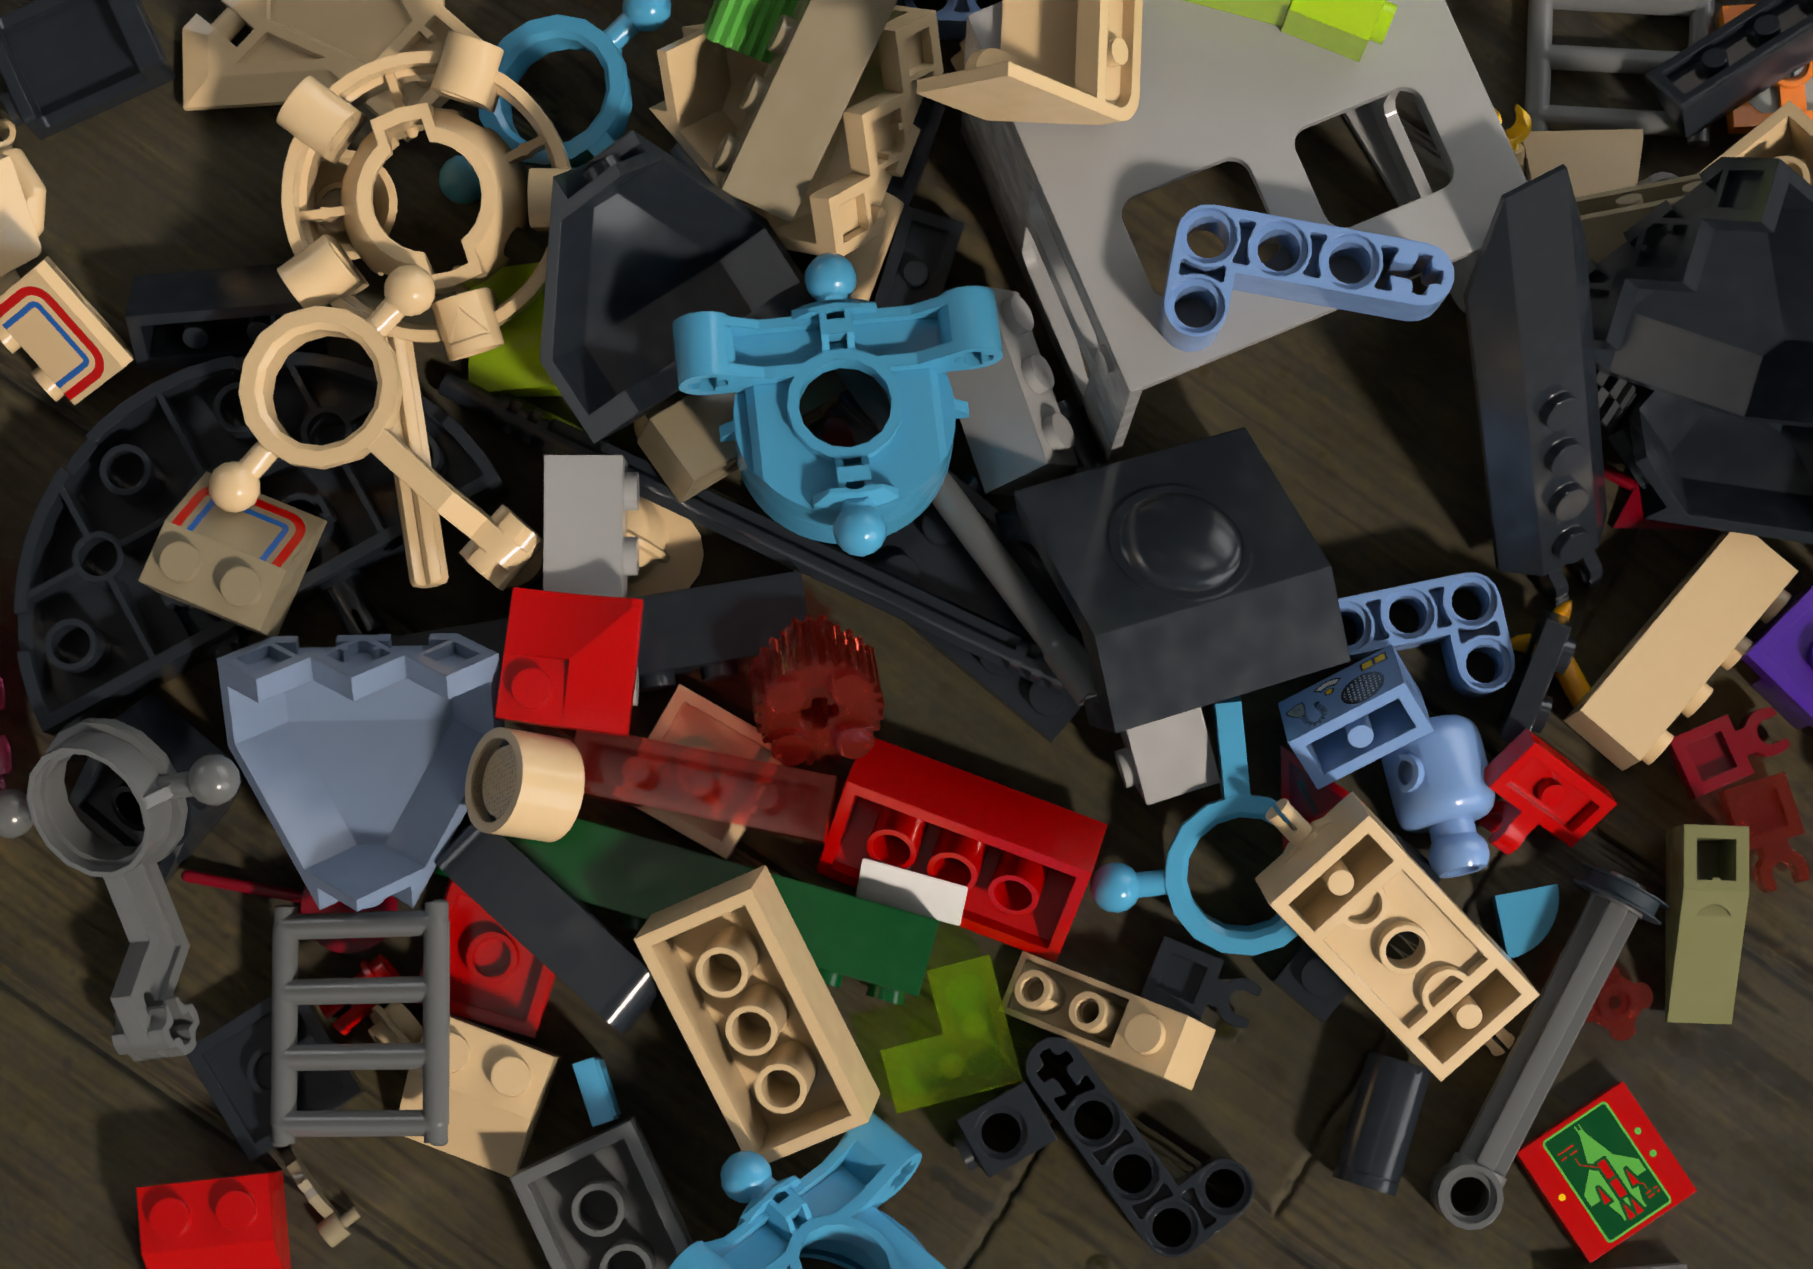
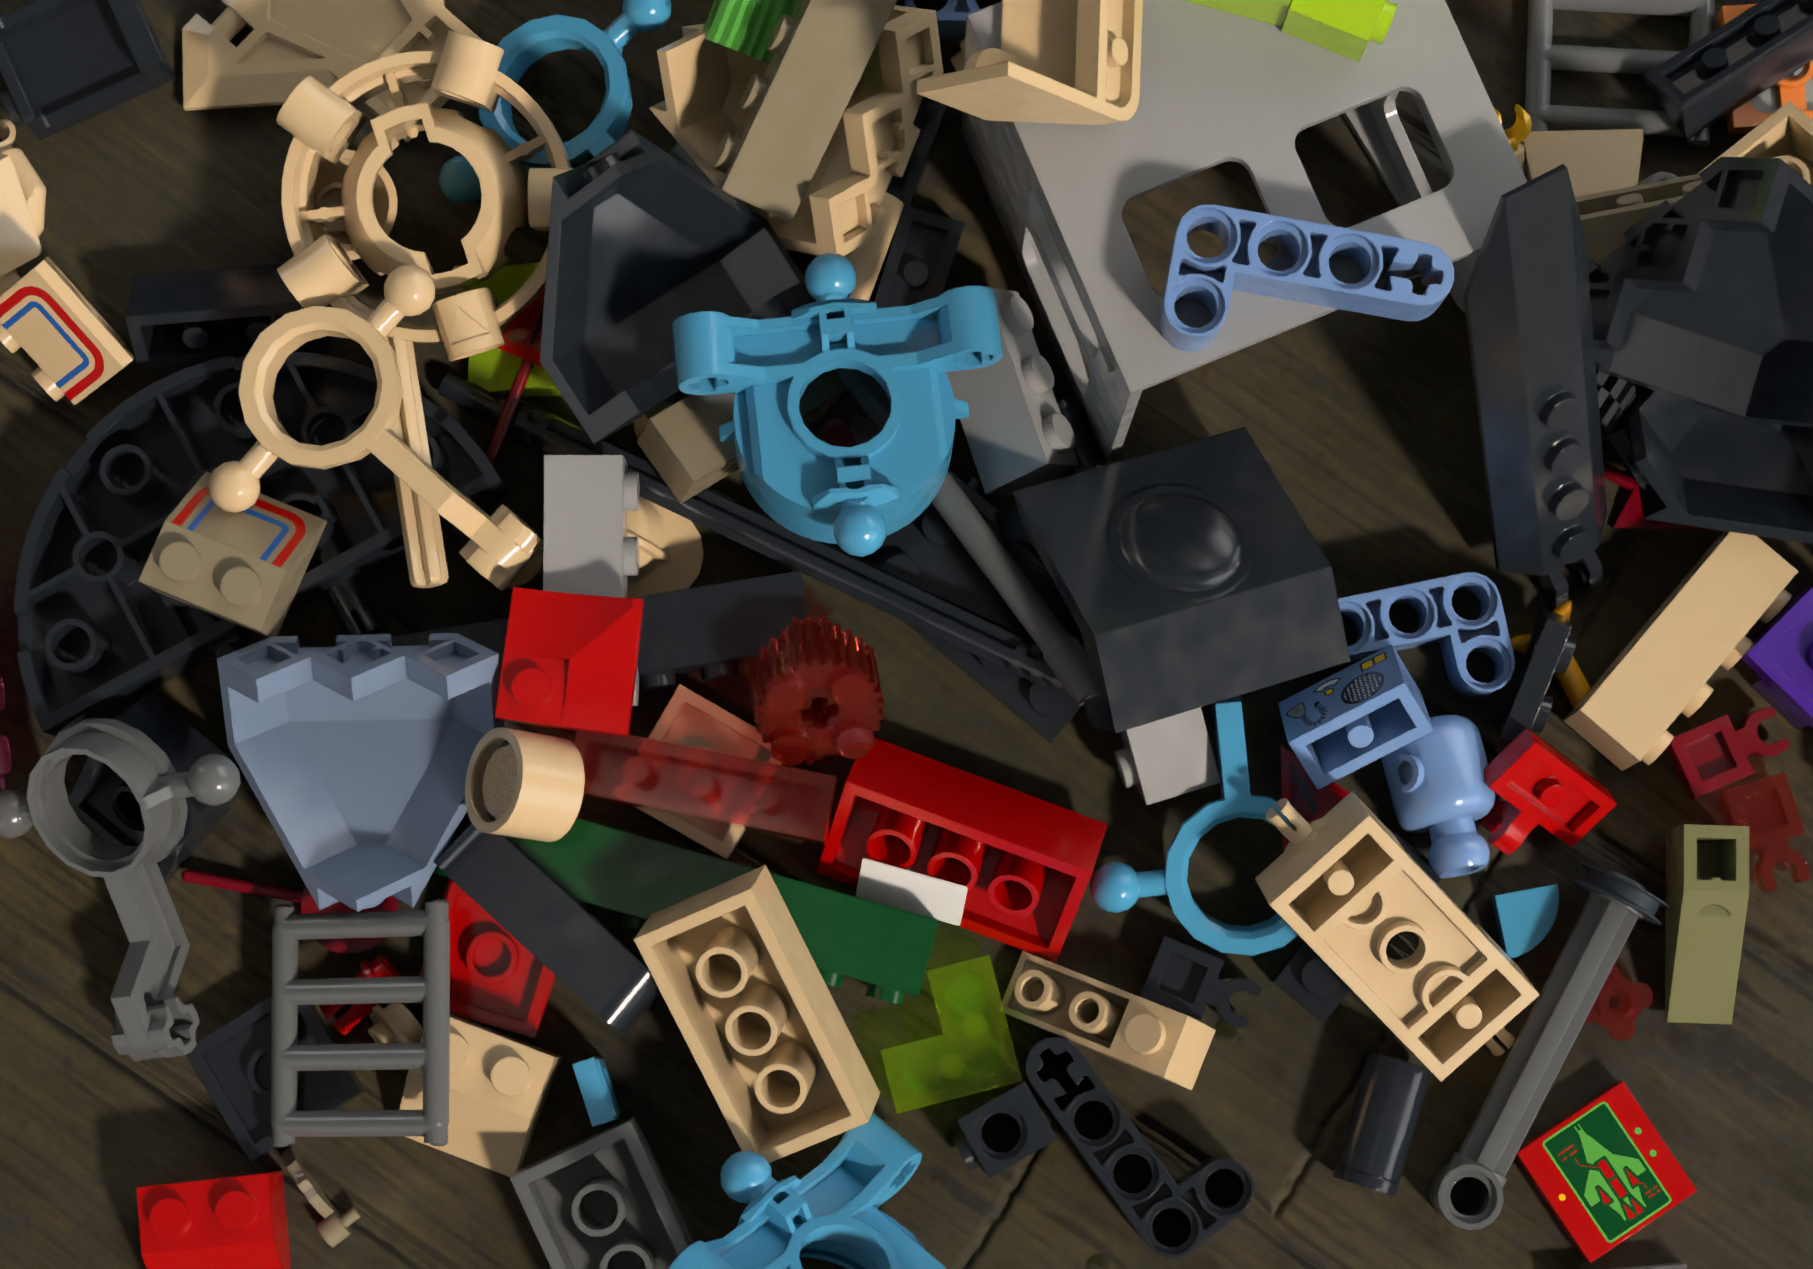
(523, 340): none -> dark red piece

